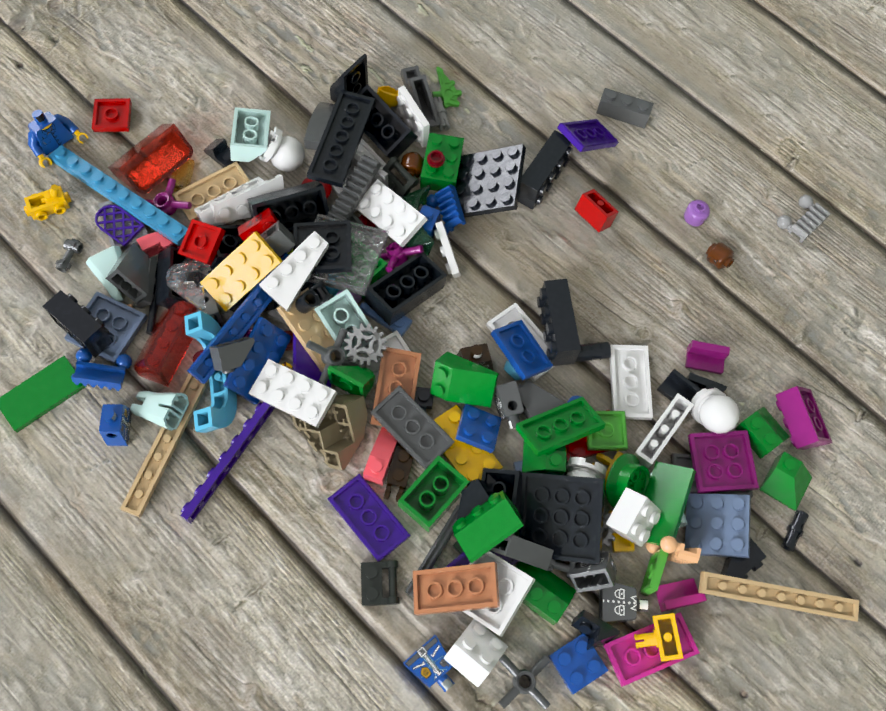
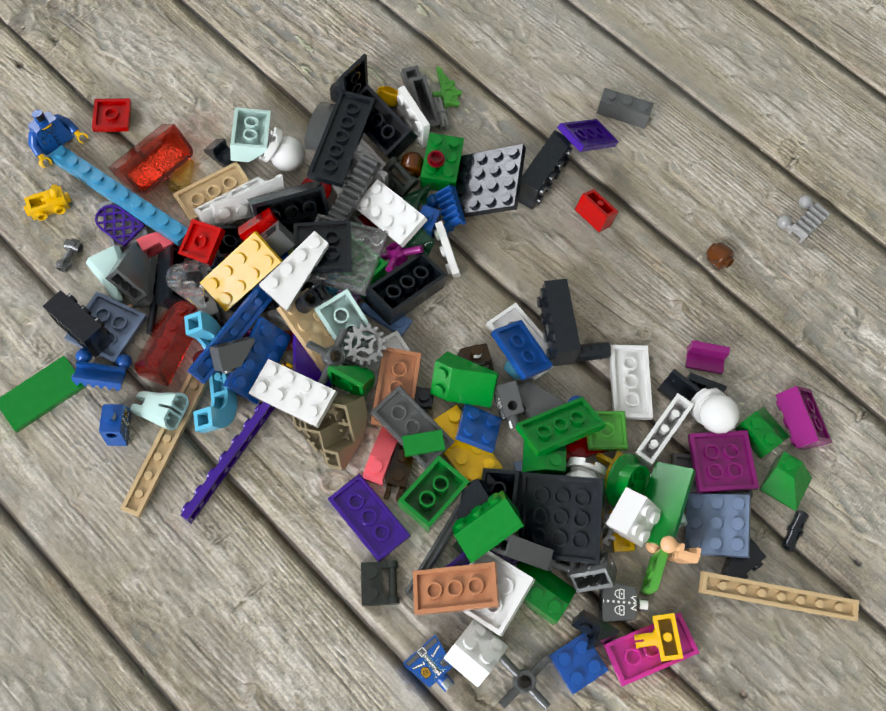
(165, 201): magenta bar -> none
(423, 443): none -> green tile
(679, 595): dark pink panel -> none
(696, 213): medium lavender head -> none

